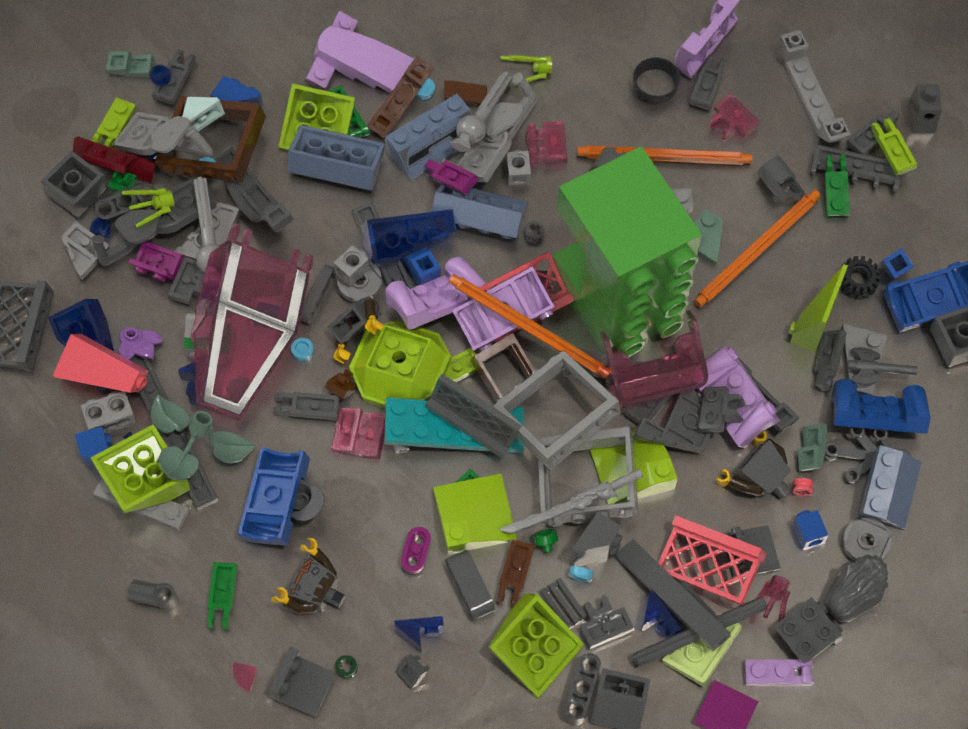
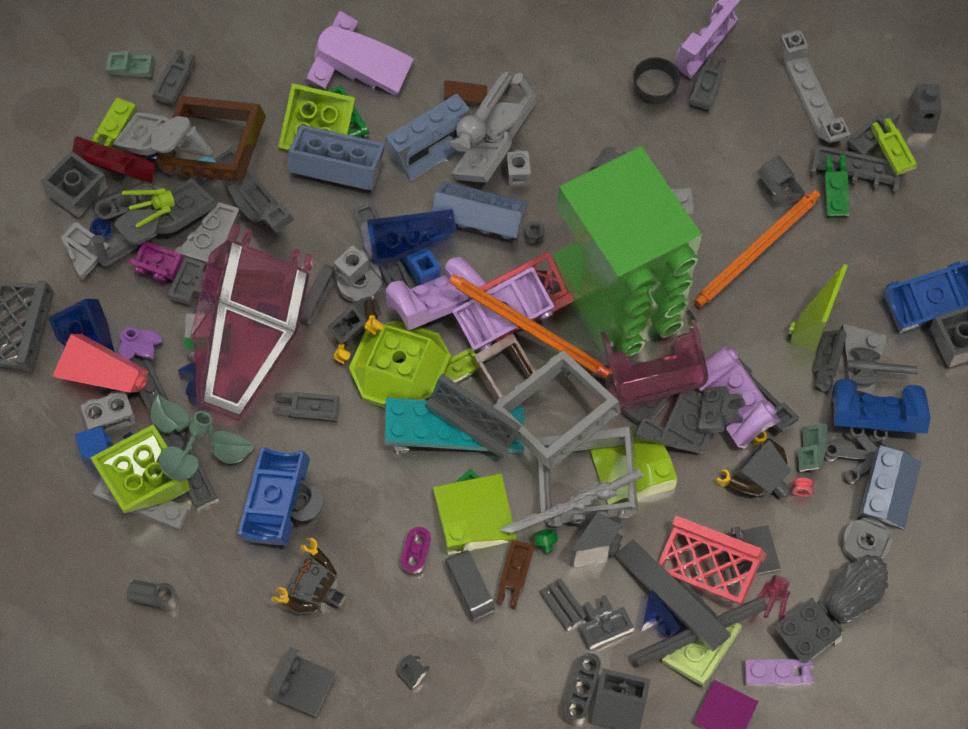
(121, 181): green tile -> none
(160, 75): clear blue plate -> none
(202, 111): light aqua slope -> none
(205, 222): light grey piece -> none
(222, 592): green hinge -> none
(233, 90): blue slope -> none
(244, 675): clear pink tile -> none
(302, 349): medium azure tile -> none
(341, 384): reddish brown tile -> none
(341, 672): dark green bush -> none
(359, 433): clear pink slope -> none
(400, 97): reddish brown slope -> none
(412, 629): clear blue slope -> none
(427, 90): medium azure tile -> none
(451, 176): magenta hinge -> none
(535, 643): lime slope -> none
(542, 65): lime plant -> none
(554, 143): clear pink plate -> none
(580, 574): medium azure tile -> none
(676, 155): orange piece -> none
(711, 230): sand green wing -> none
(733, 117): clear pink plate -> none
(810, 529): blue brick -> none
(866, 268): black tyre -> none
(897, 264): blue brick -> none

